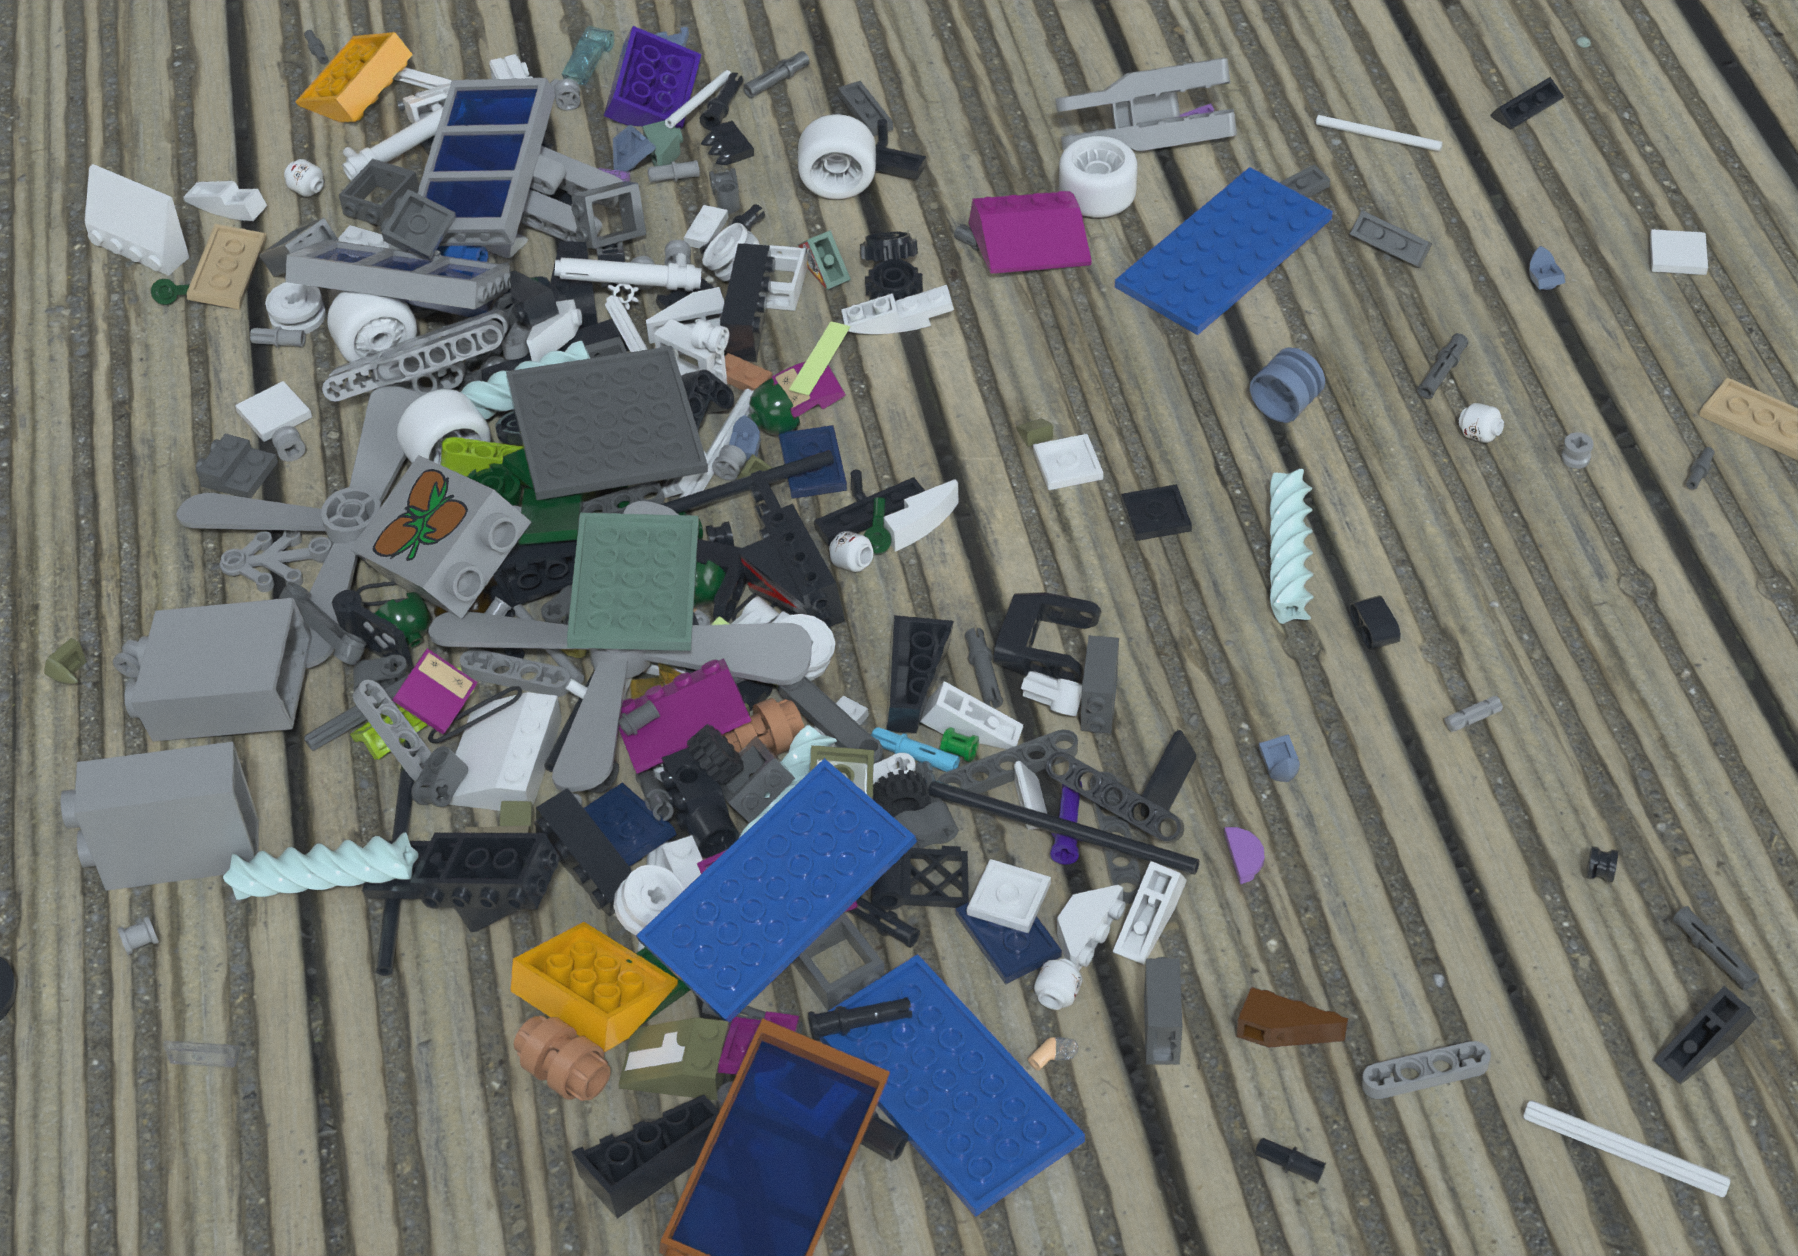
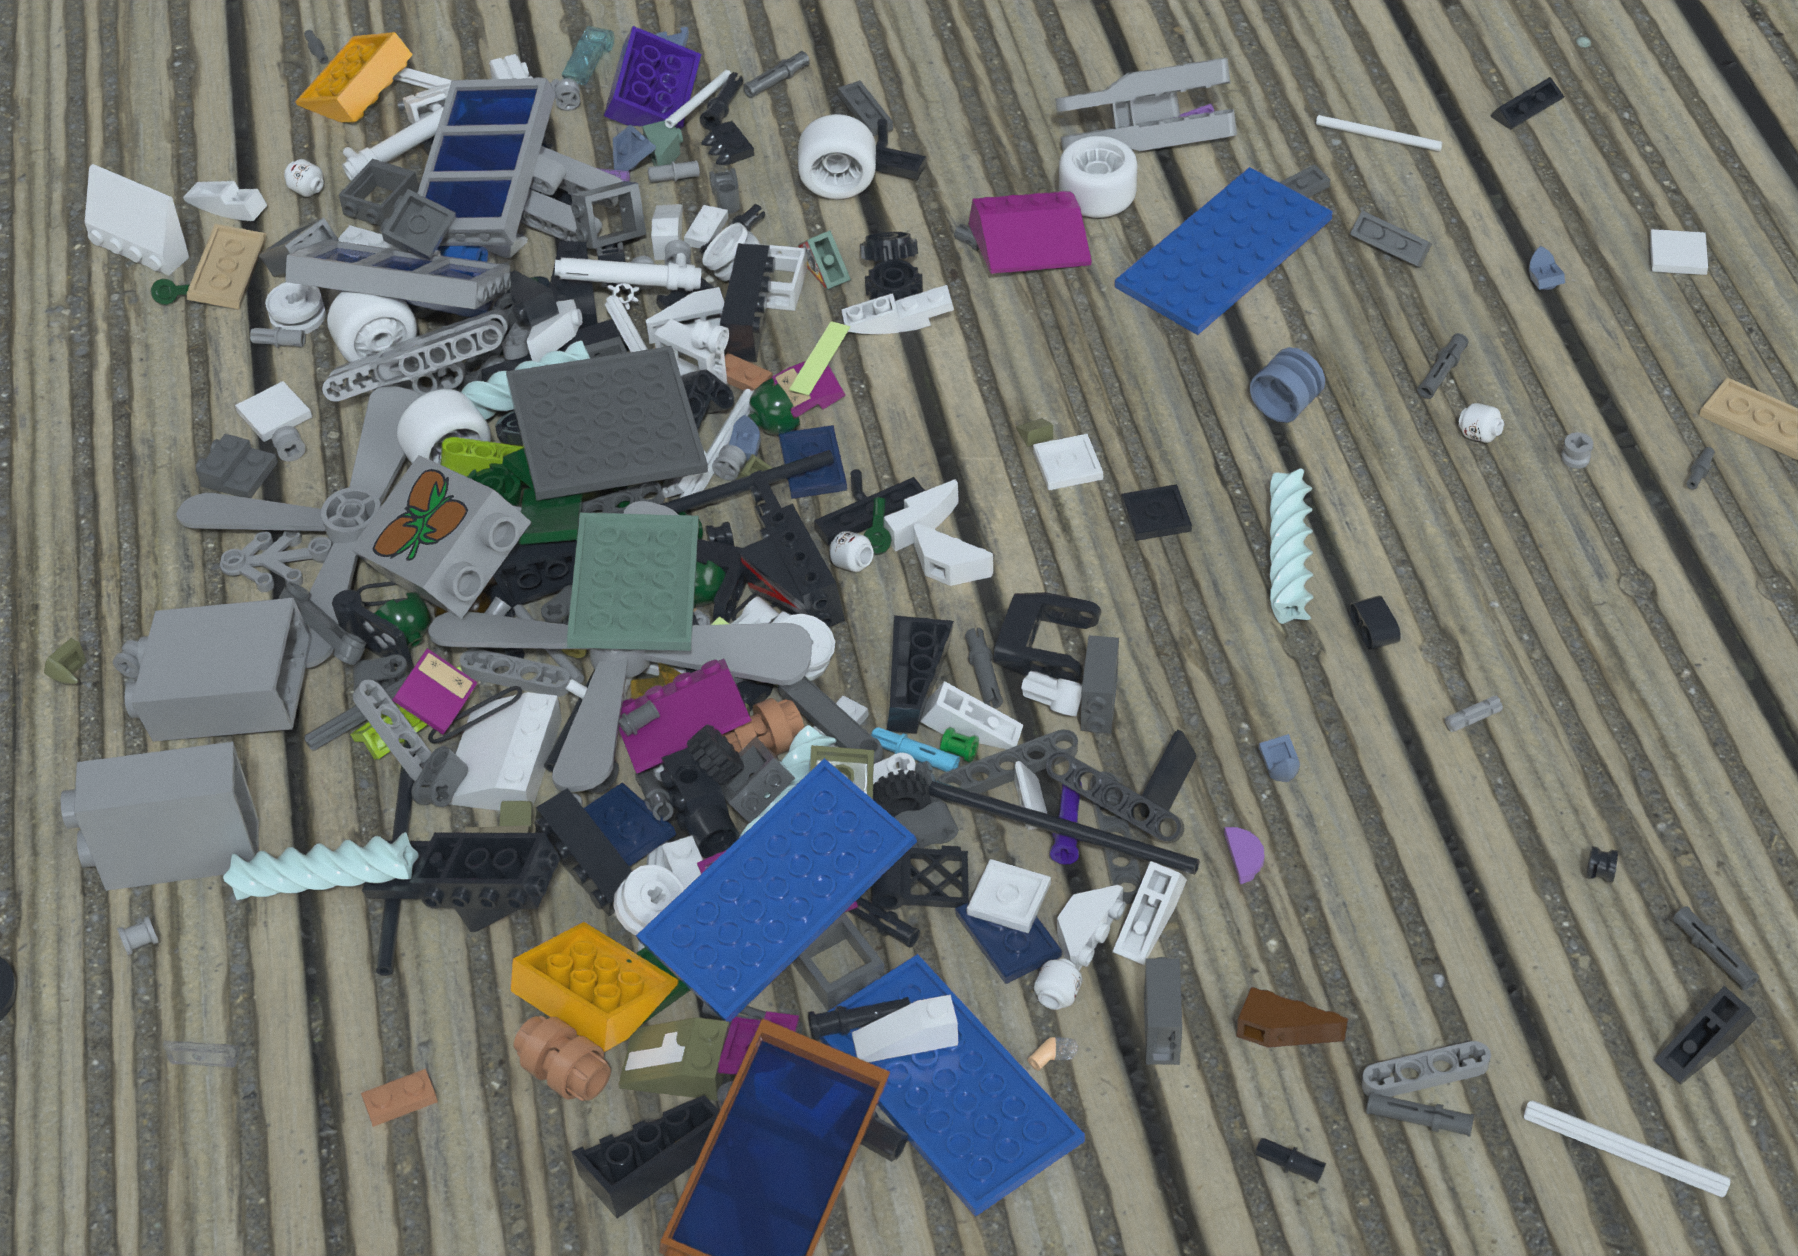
(399, 1097): none -> nougat plate
(666, 227): none -> white slope
(910, 1030): none -> white slope
(950, 558): none -> white slope
(1420, 1114): none -> dark grey pin

